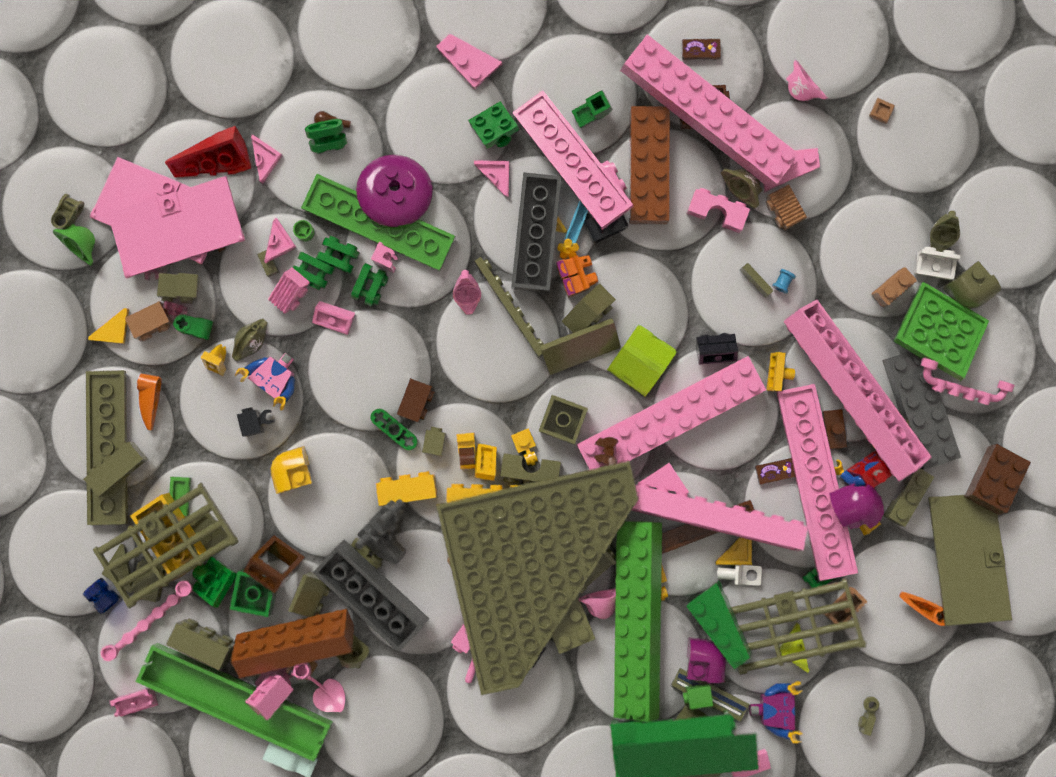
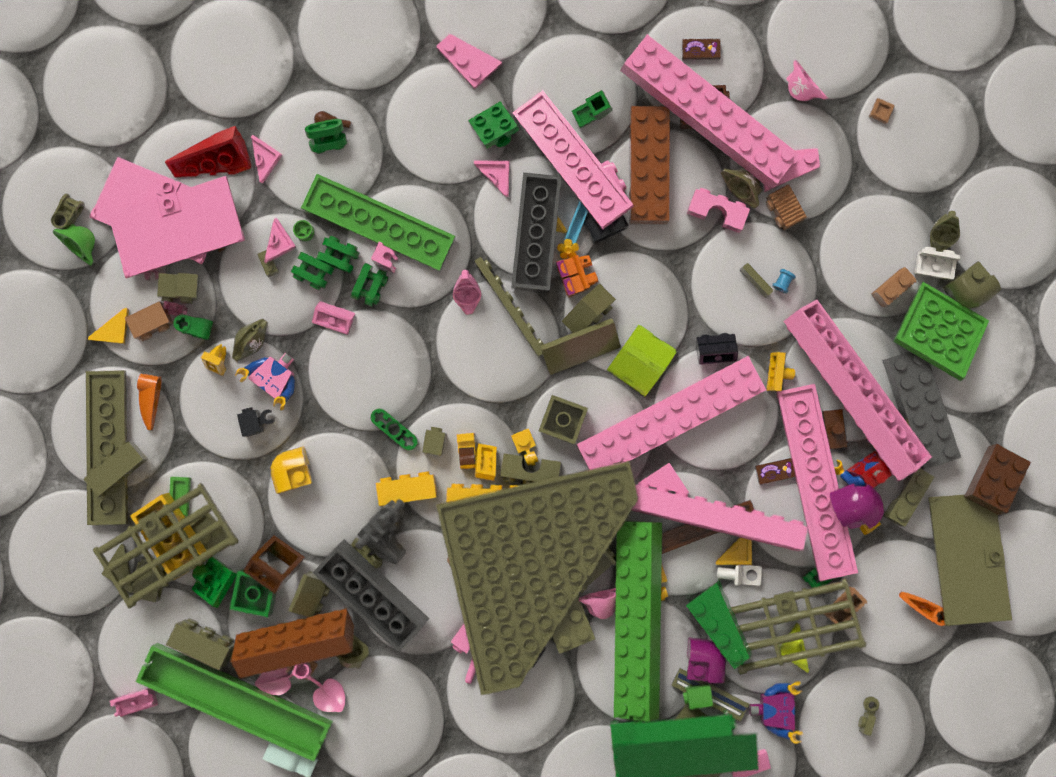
(101, 595): clear blue wheel -> none
(182, 589): bright pink bar -> none
(269, 695): bright pink hinge -> none
(289, 290): bright pink brick -> none
(389, 206): magenta brick -> none
(415, 401): reddish brown brick -> none
(609, 445): reddish brown piece -> none
(955, 389): bright pink bar -> none

